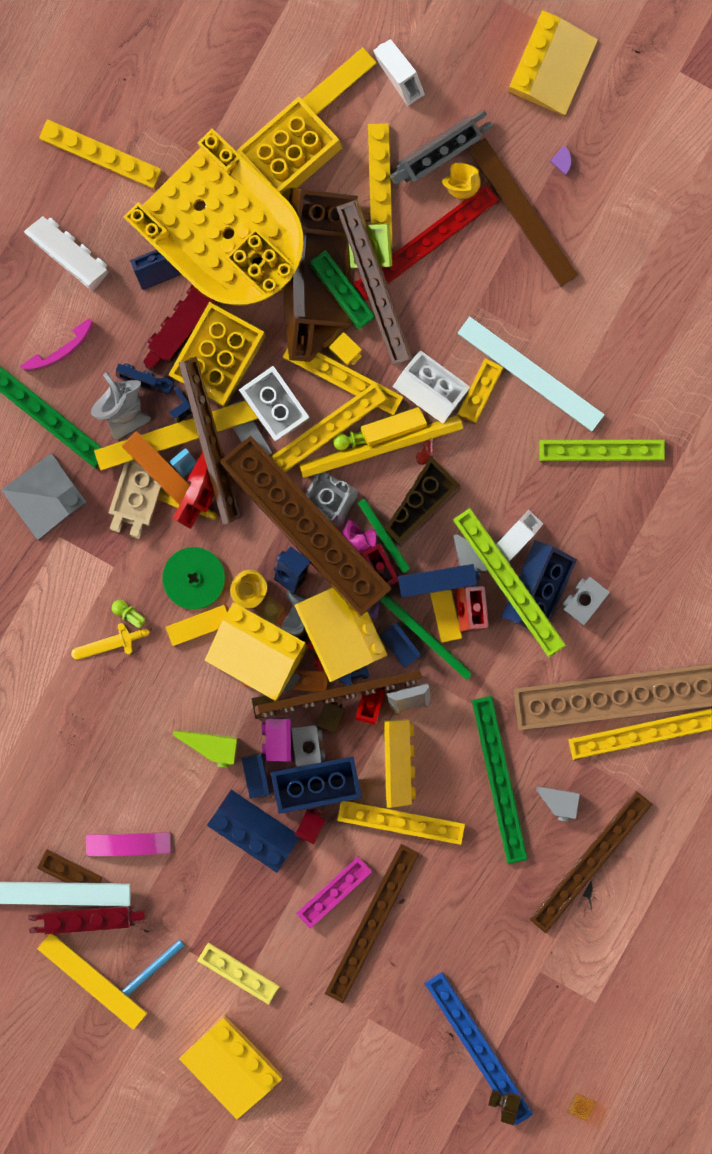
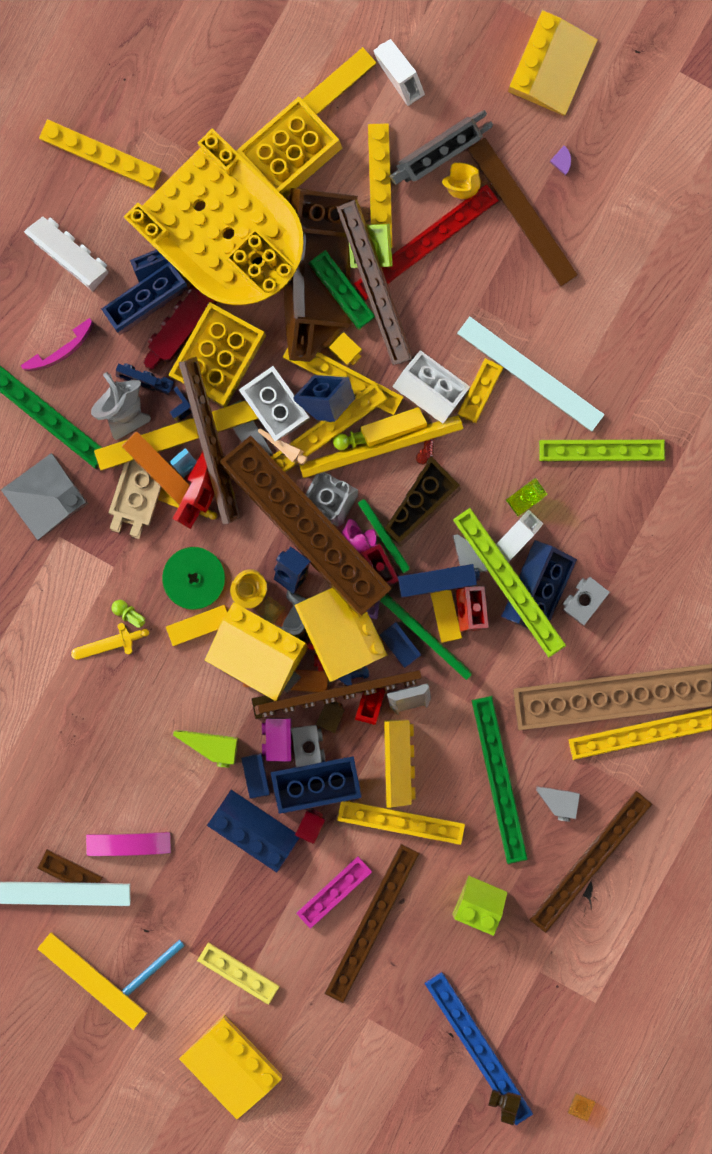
(86, 919): dark red hinge -> none
(144, 298): none -> dark blue slope
(289, 451): none -> light nougat piece
(325, 397): none -> dark blue slope
(480, 905): none -> lime slope
(526, 497): none -> clear neon green slope

